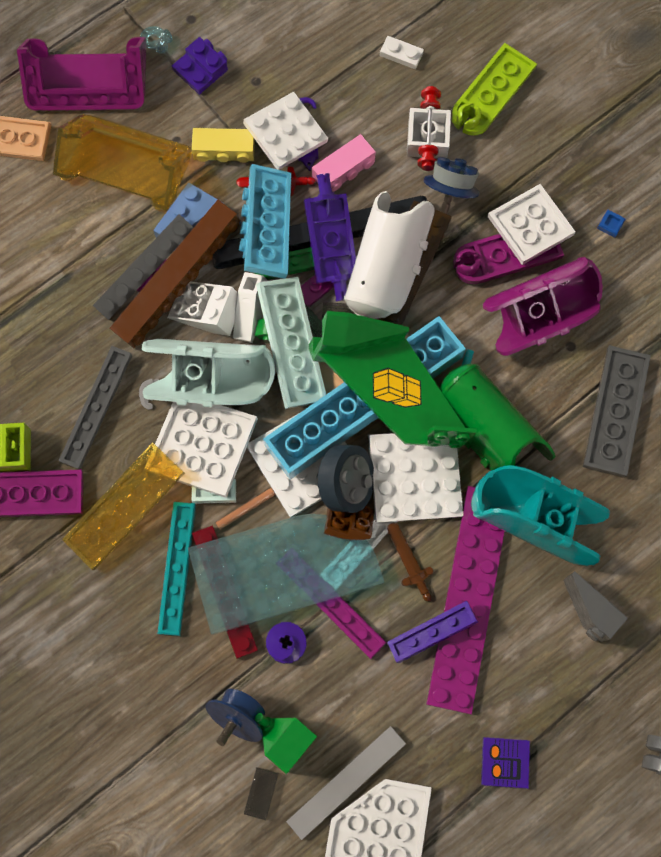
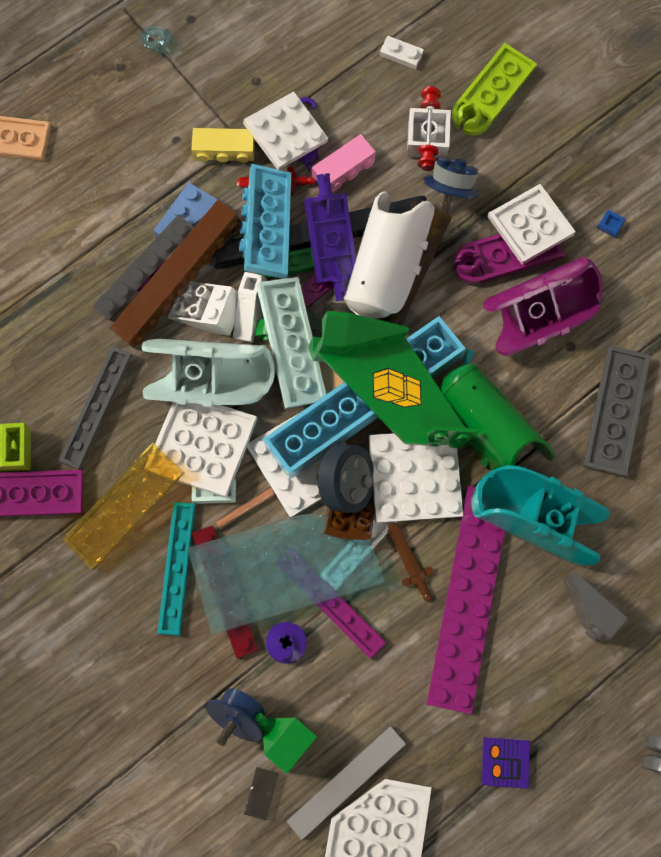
(82, 79): magenta windscreen -> none
(121, 158): clear yellow windscreen -> none
(144, 402): light grey piece -> none
(200, 65): dark purple plate -> none
(432, 632): dark purple plate -> none

